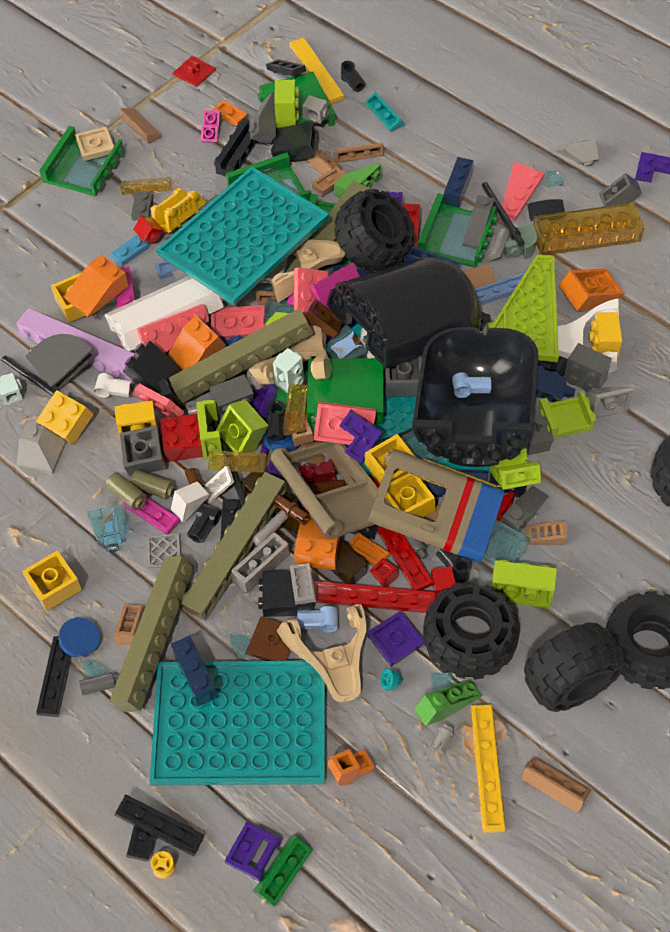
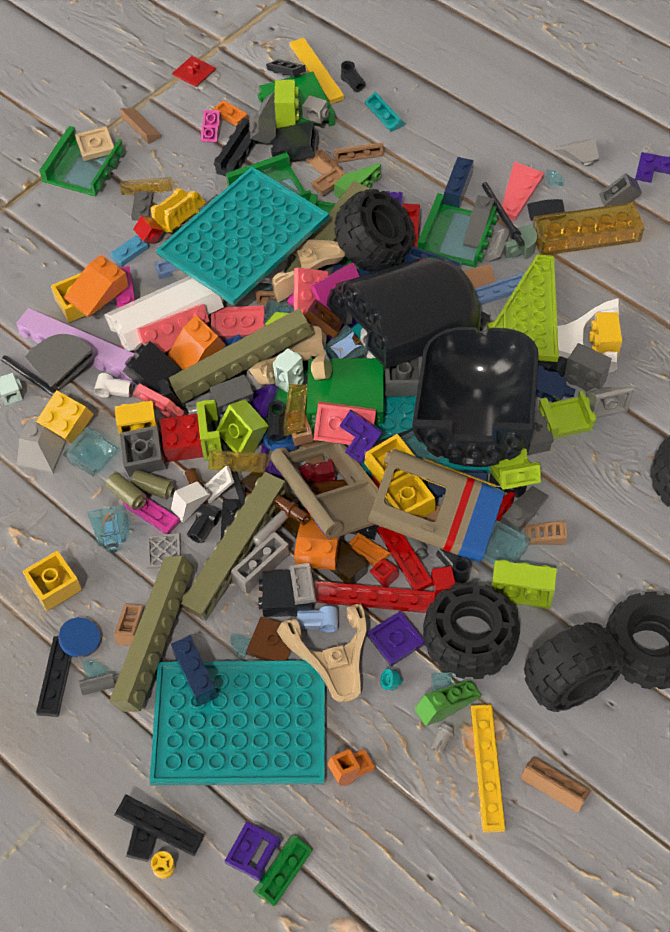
(90, 452): none -> clear light blue slope
(466, 385): light blue piece -> none
(590, 288): orange slope -> none

